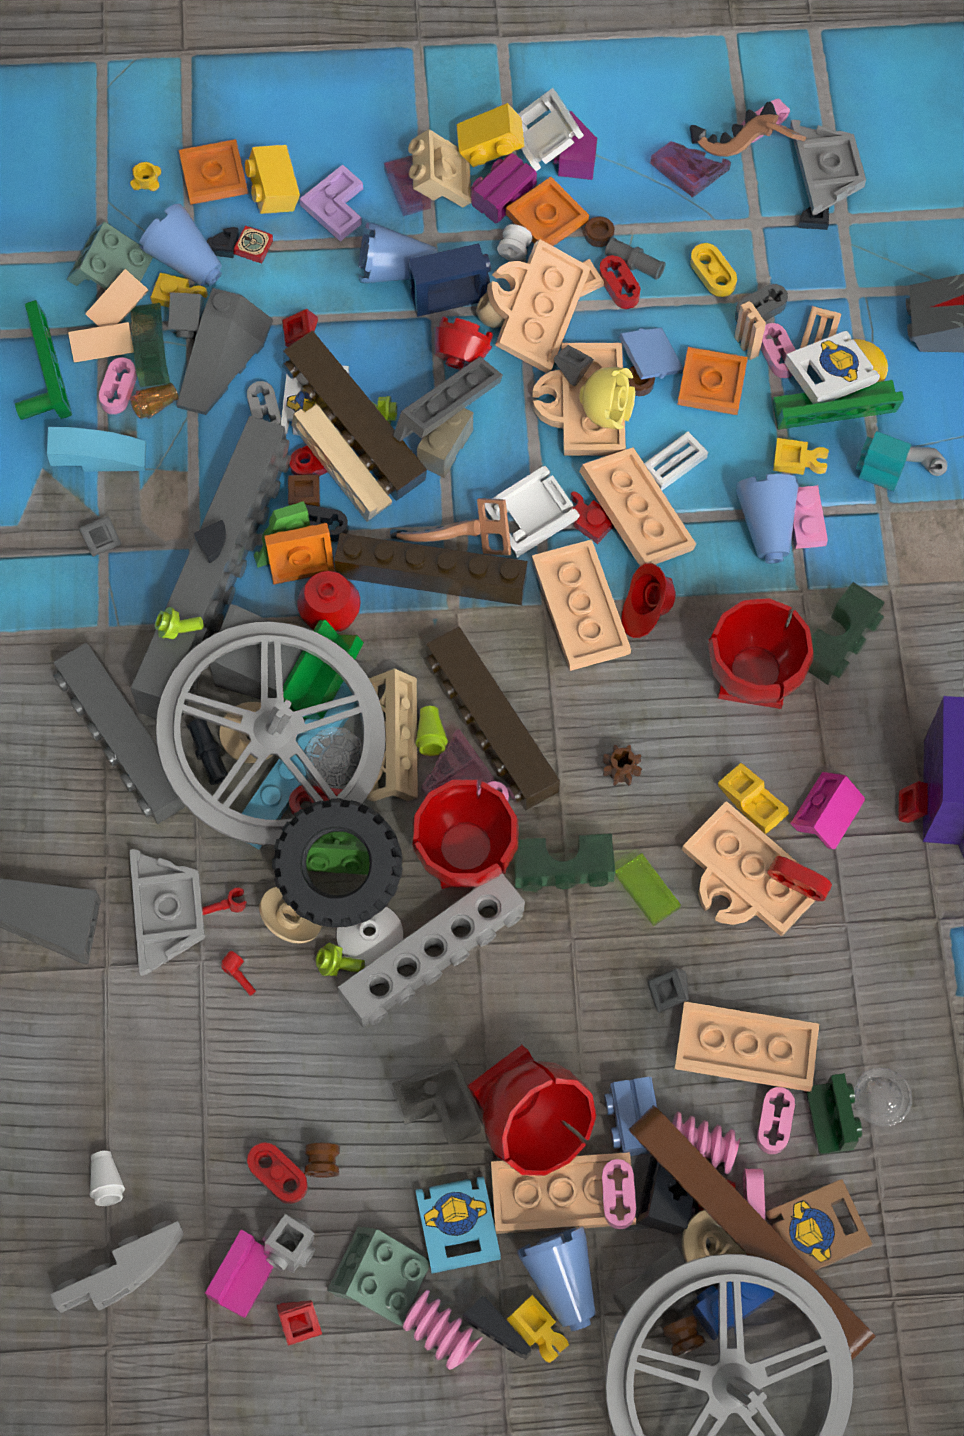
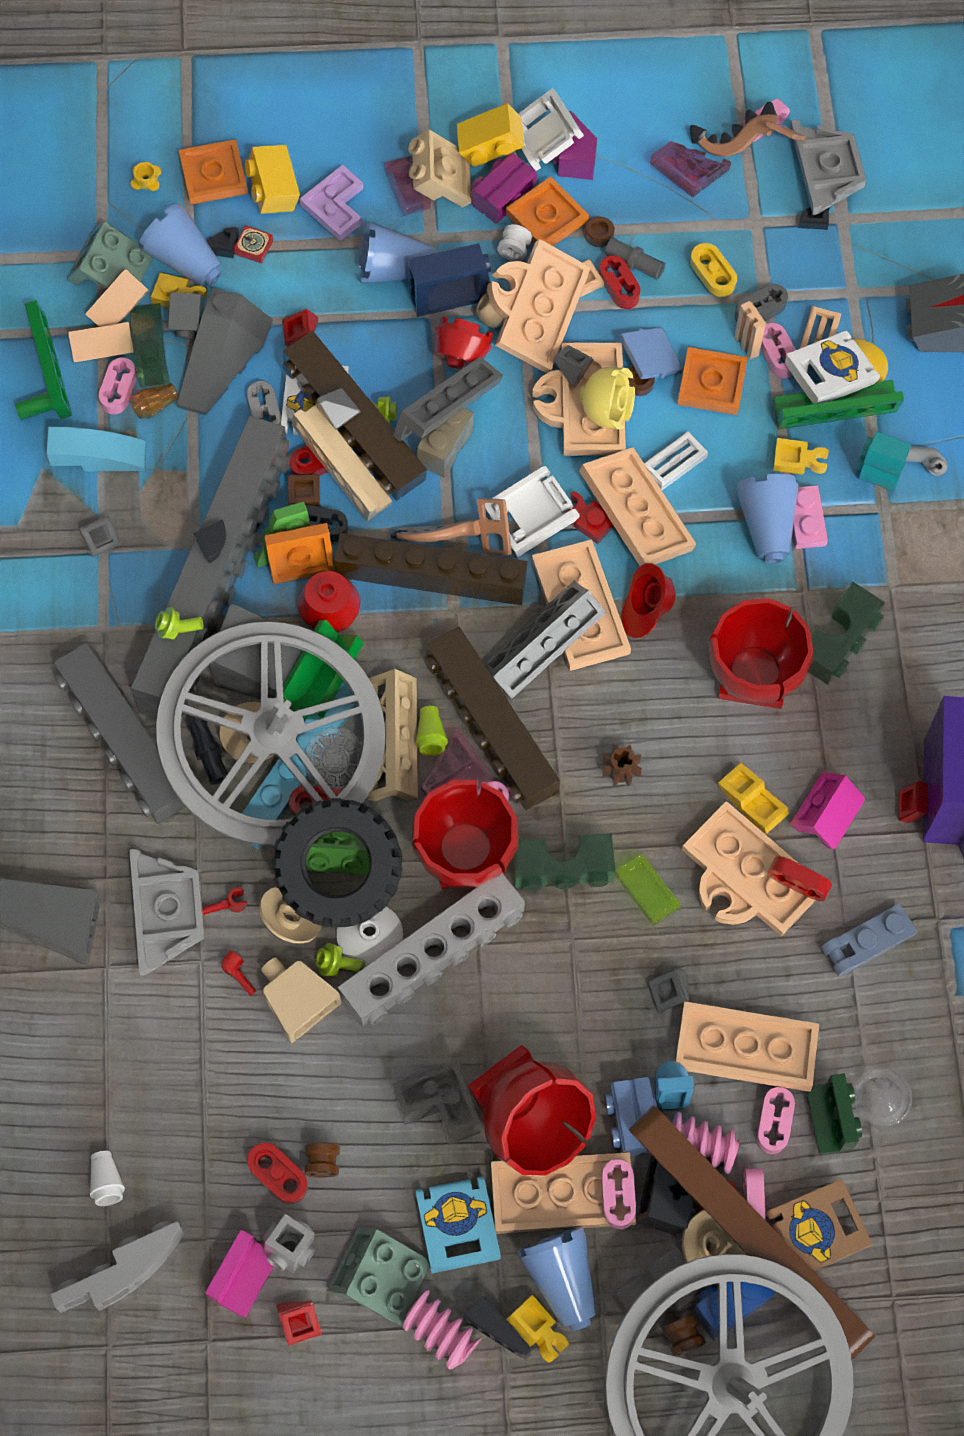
(297, 997): none -> tan torso
(337, 408): none -> slope
(544, 638): none -> fence
(673, 1086): none -> dark azure tile
(869, 939): none -> sand blue plate

